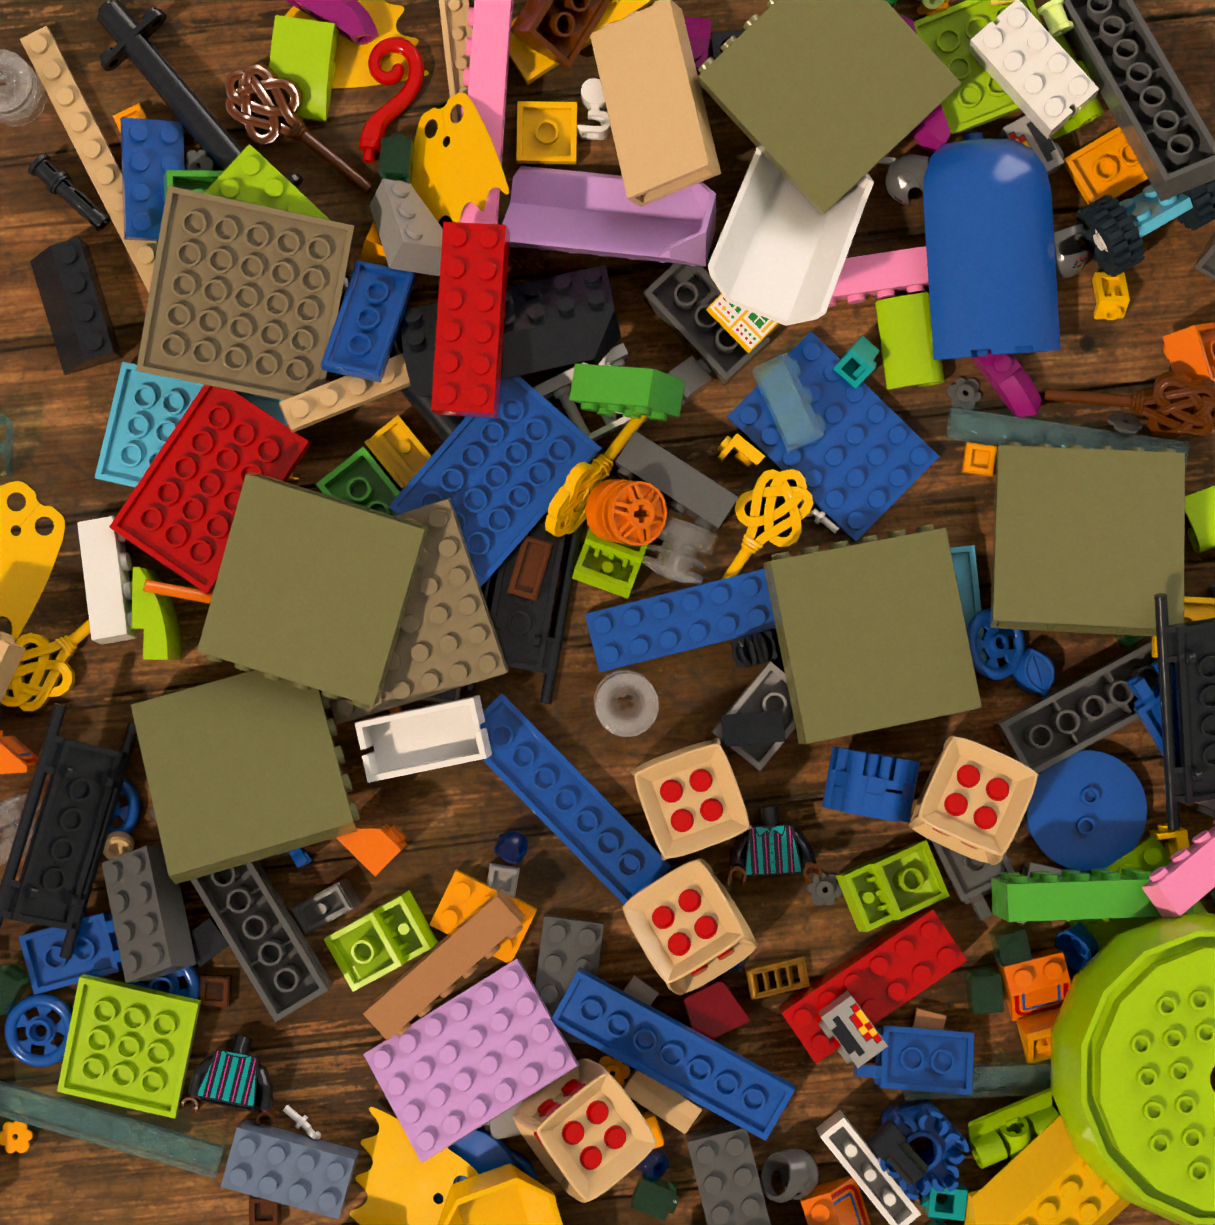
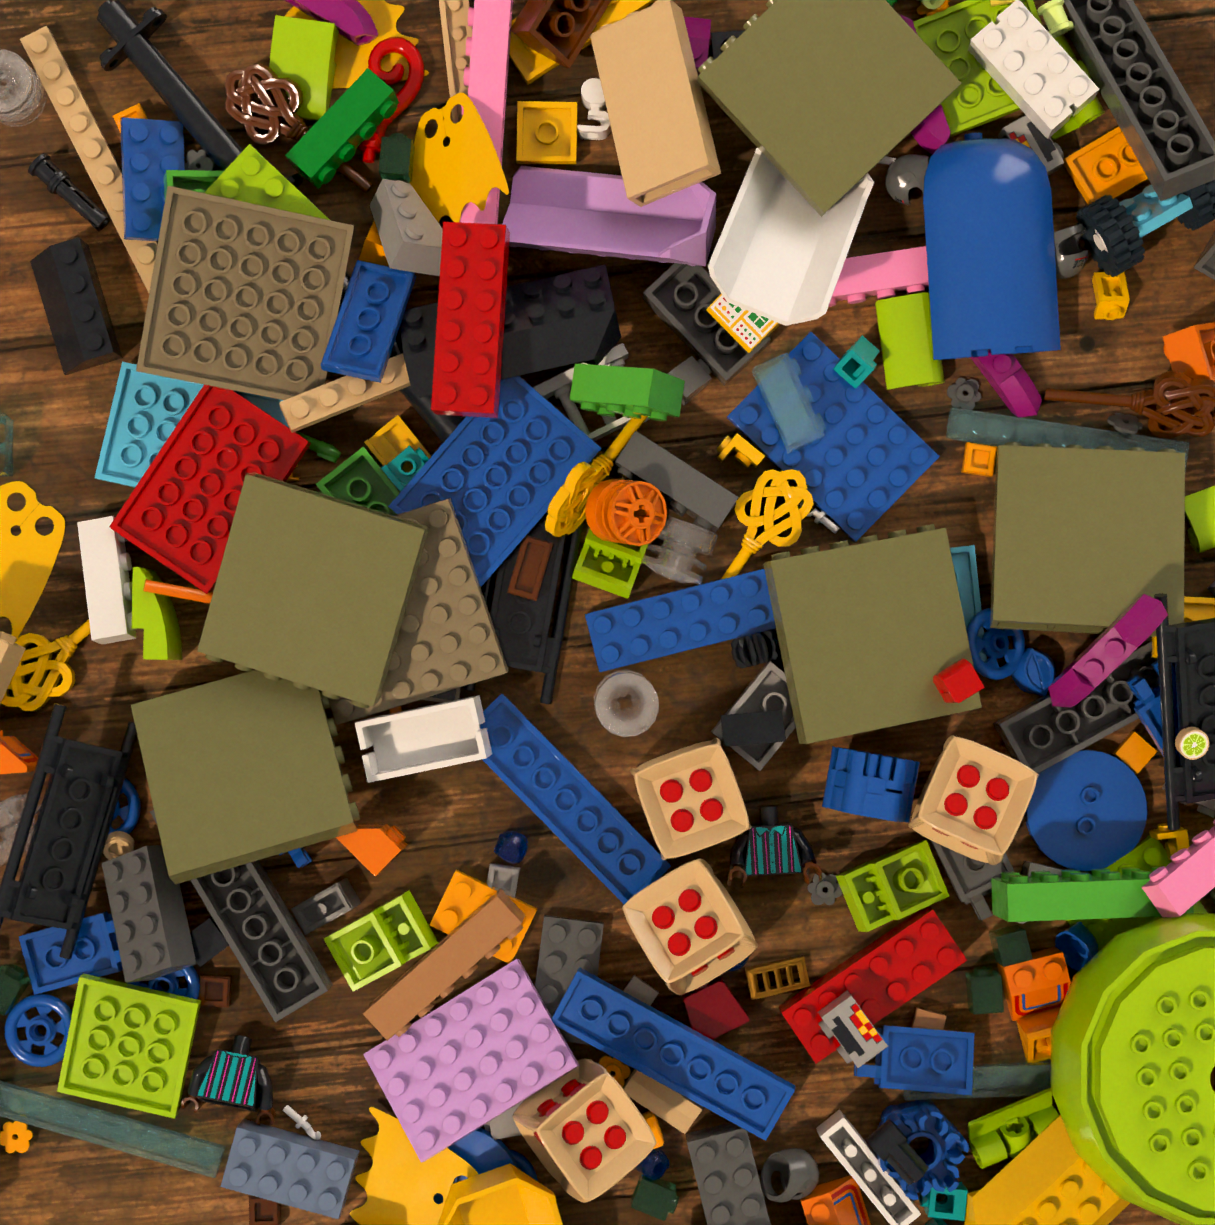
(322, 448): none -> bright green piece
(343, 129): none -> green brick
(394, 468): none -> teal brick
(958, 682): none -> red piece
(1107, 651): none -> magenta brick
(1135, 752): none -> light orange tile
(1192, 743): none -> tile

